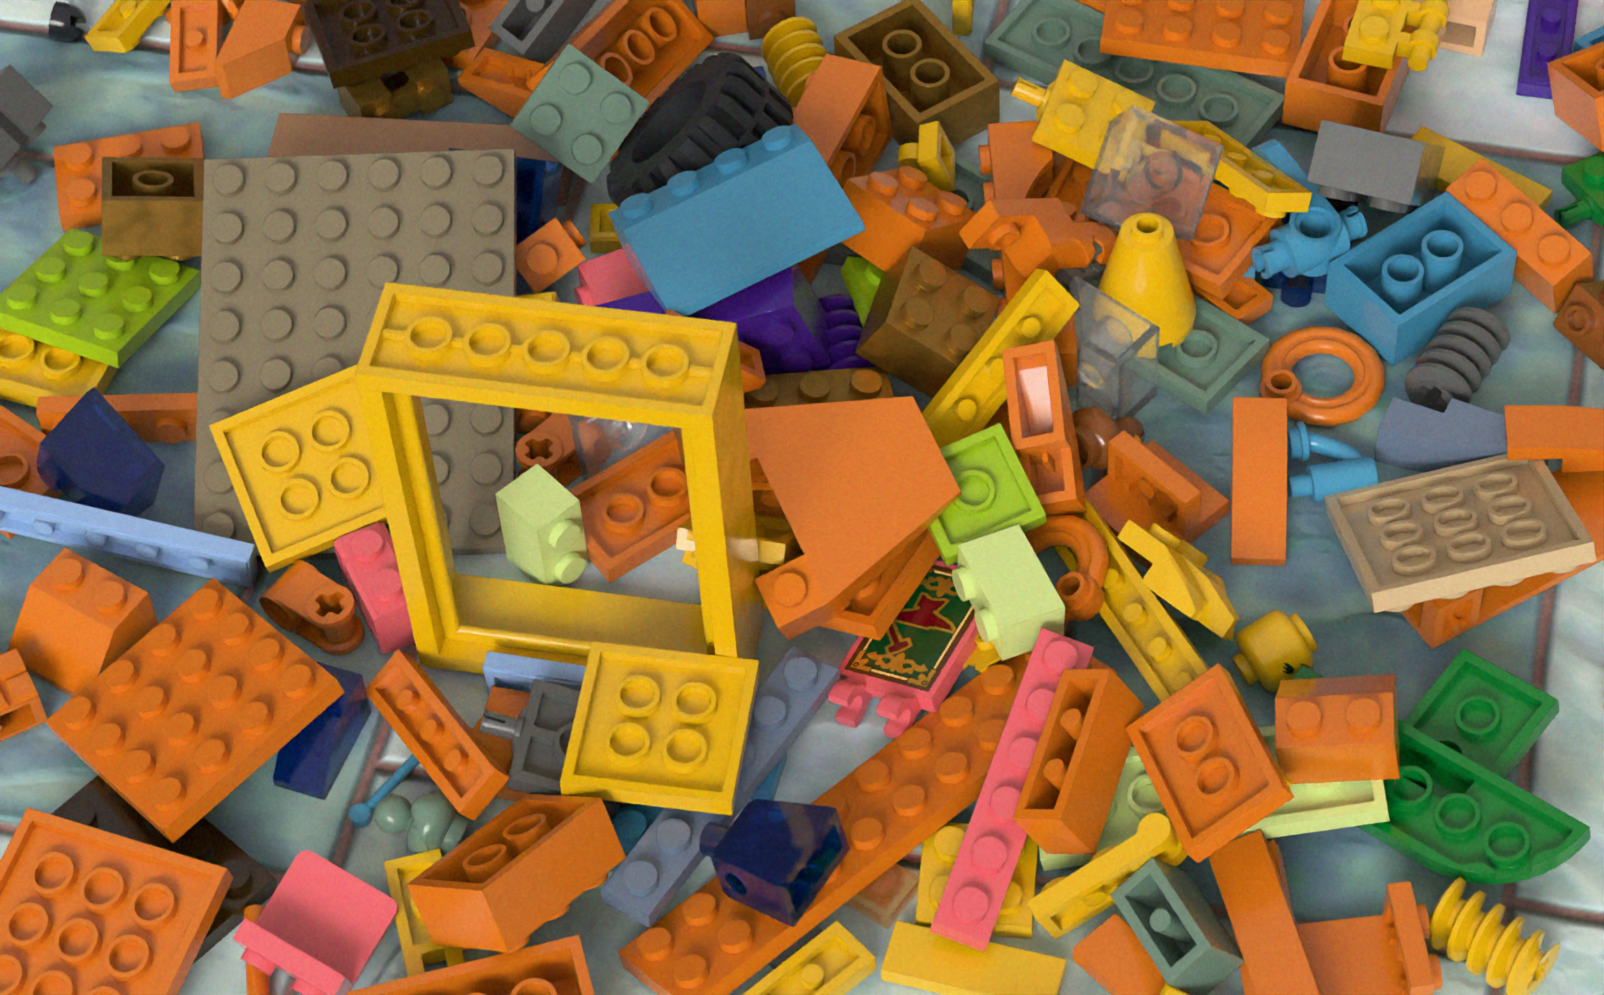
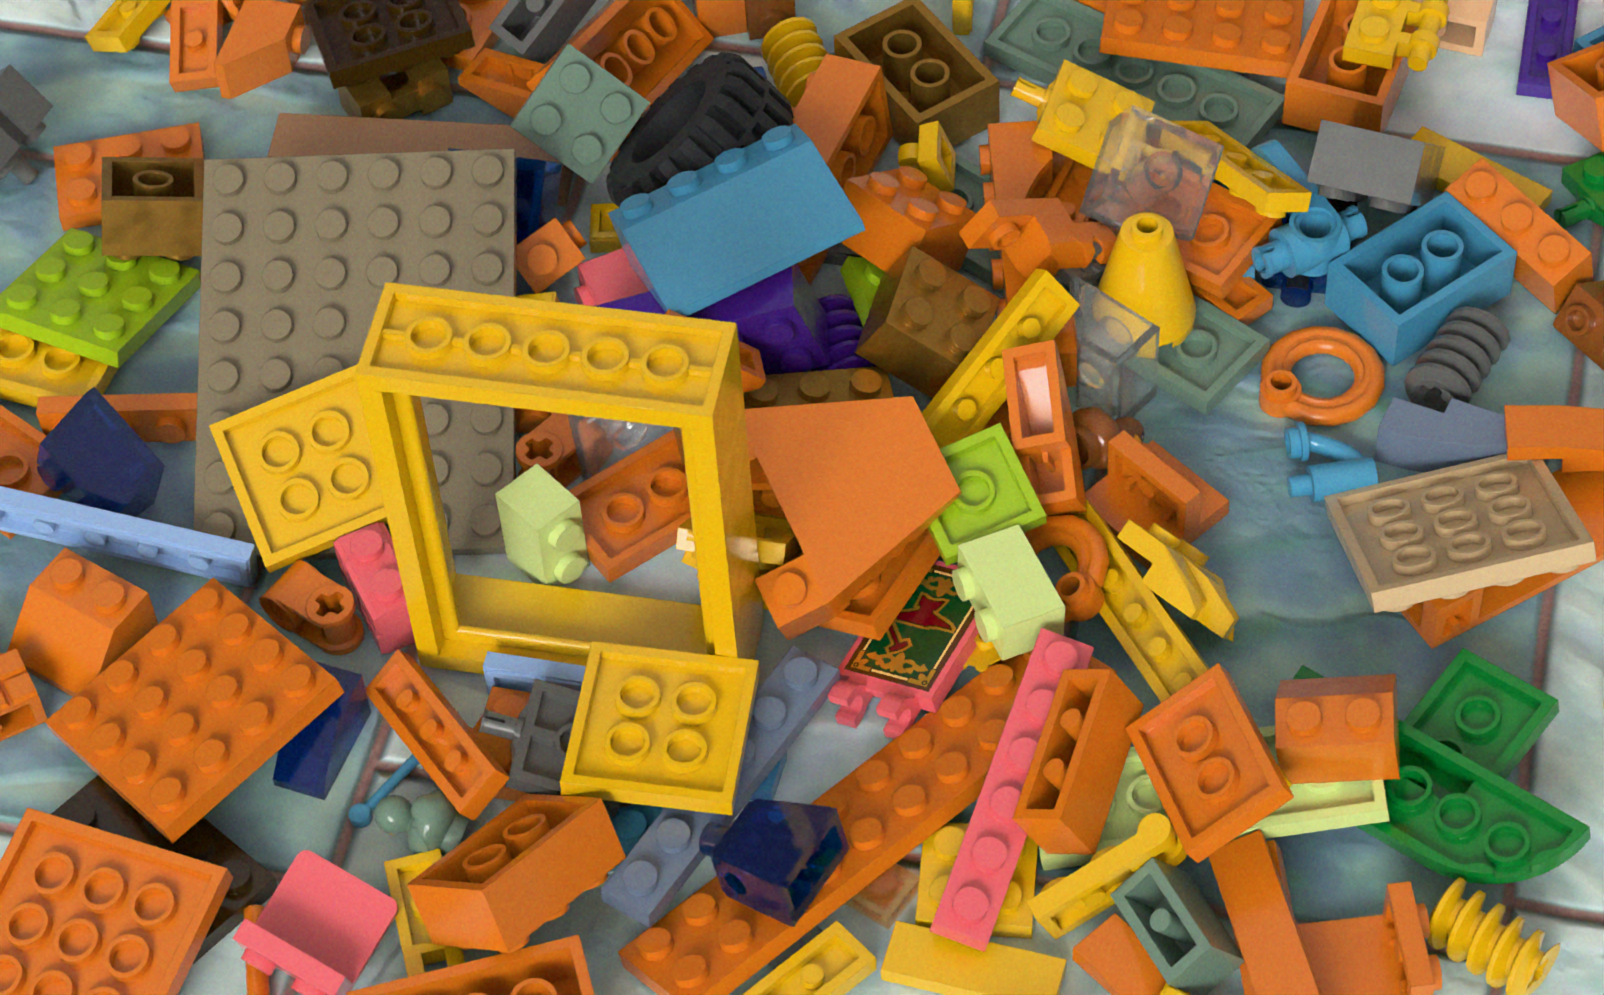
(64, 20): black hinge -> none
(1258, 481): orange slope -> none
(1273, 649): yellow head -> none

